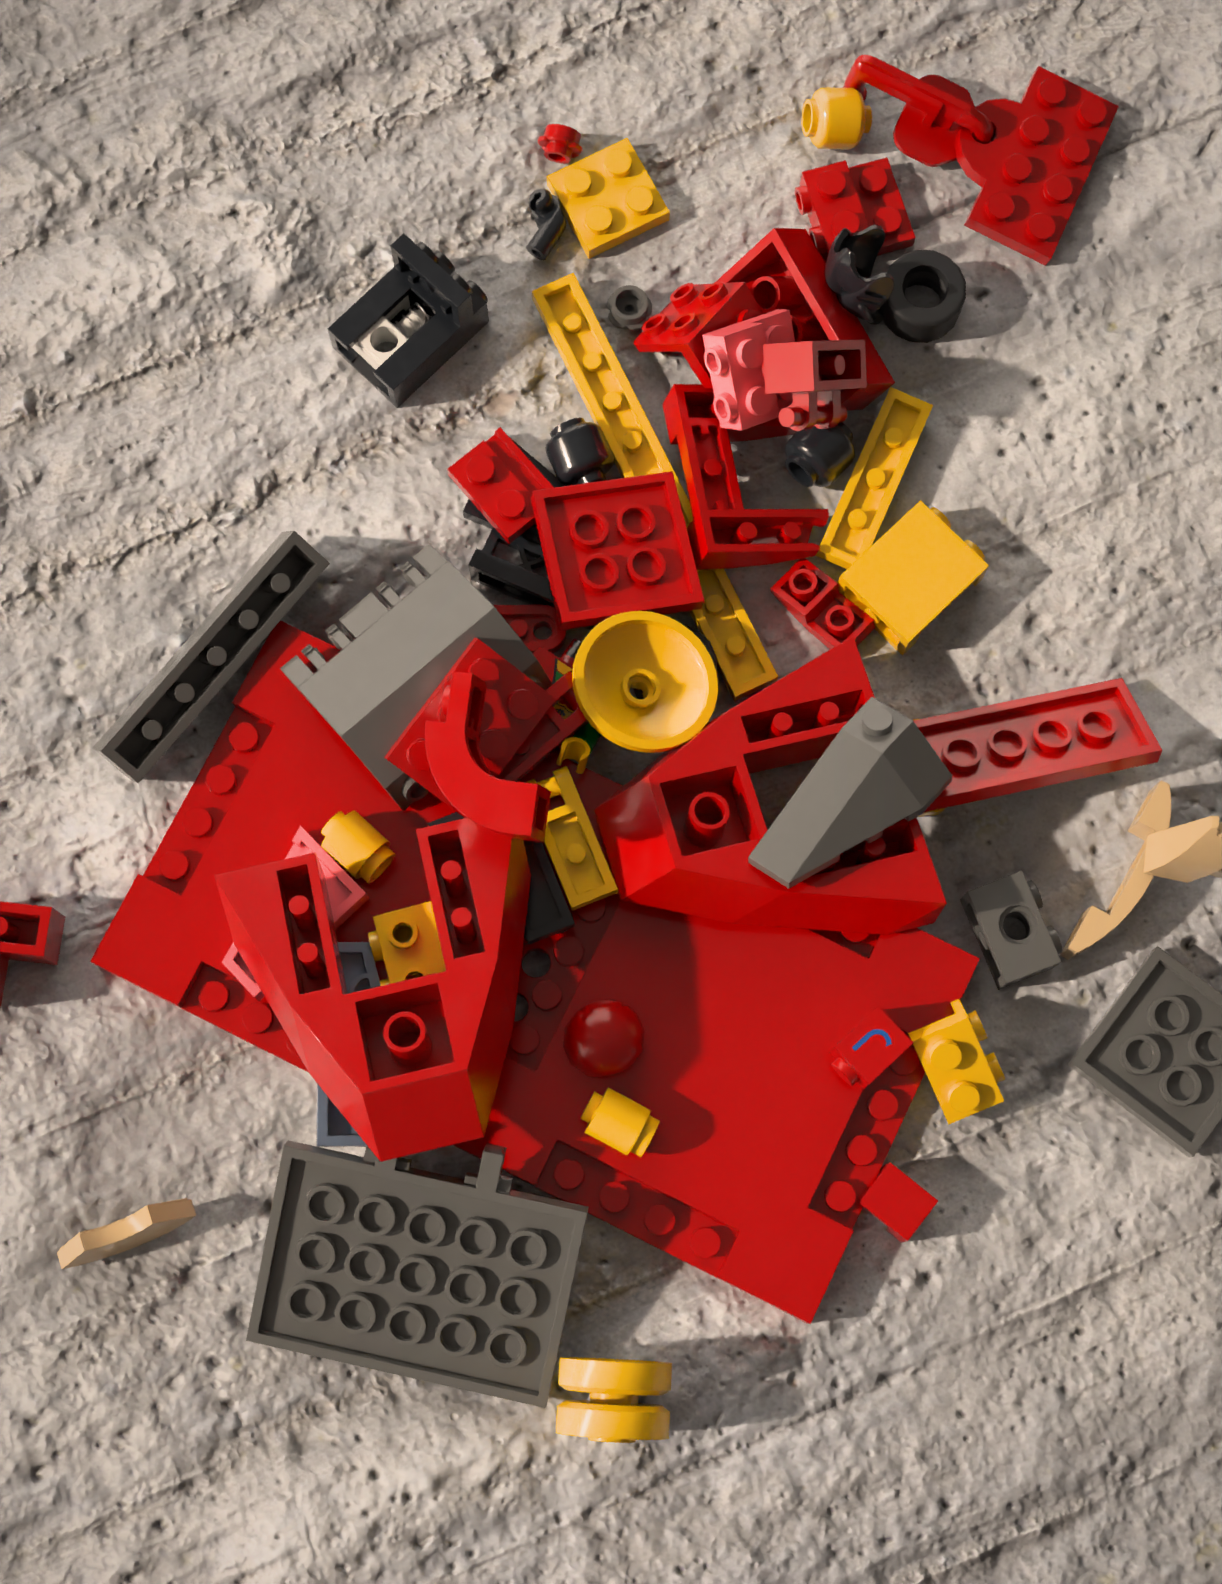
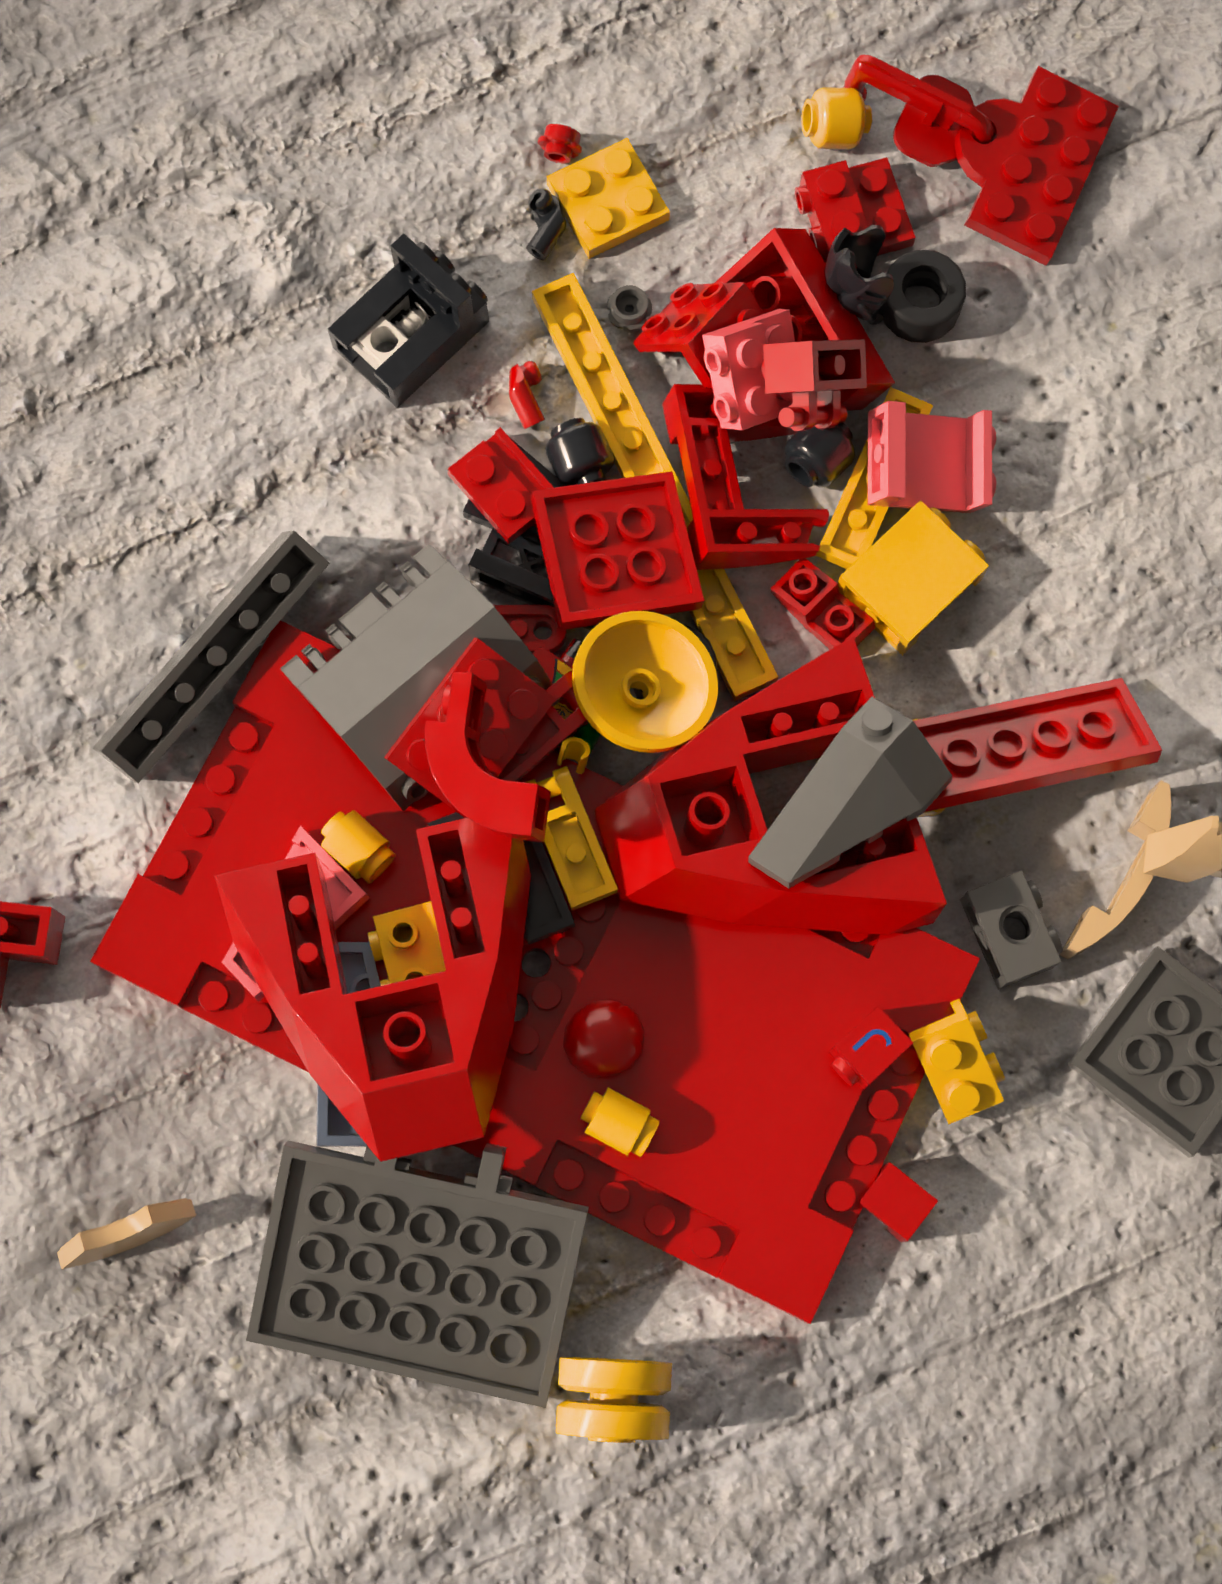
(521, 395): none -> red arm
(930, 459): none -> coral panel

